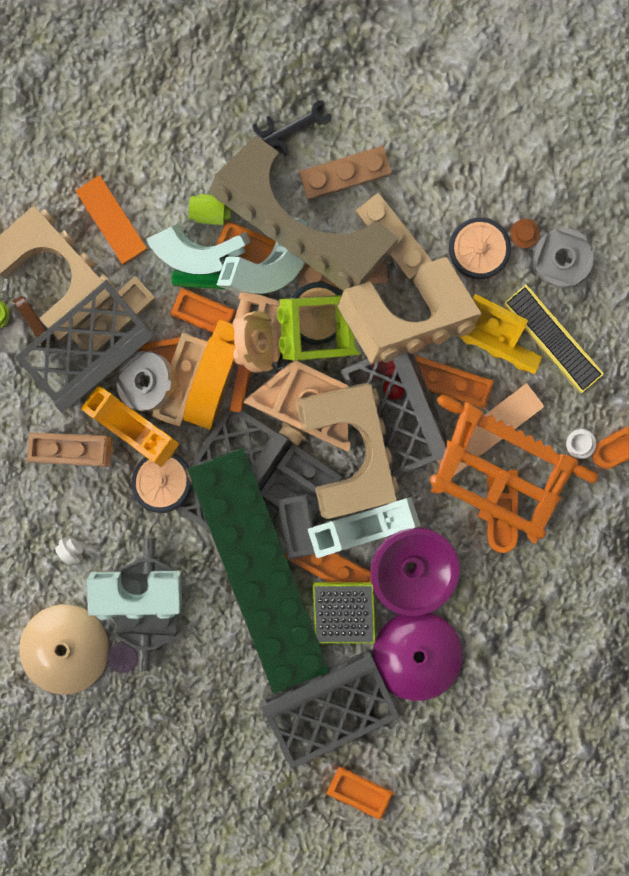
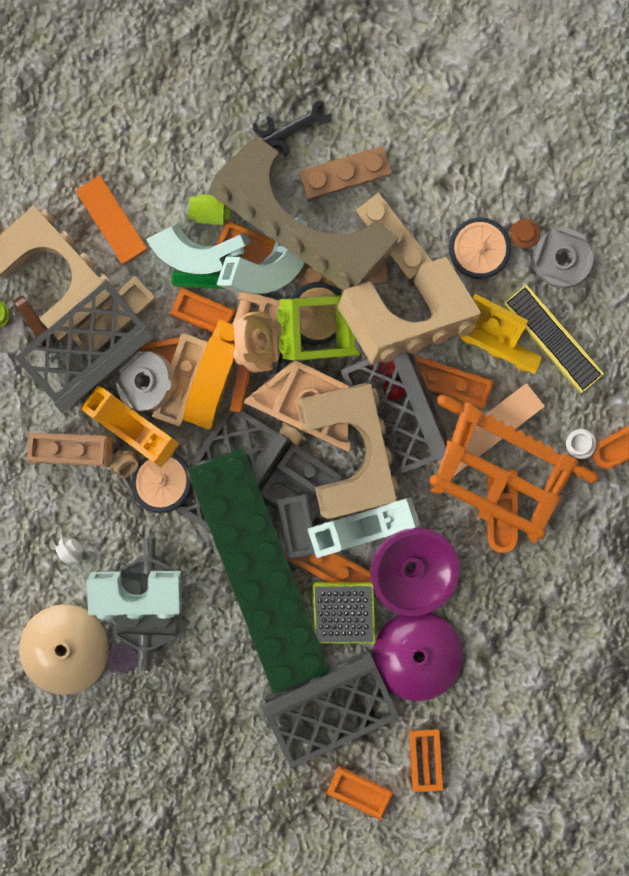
(124, 463): none -> tan plate
(425, 758): none -> orange tile

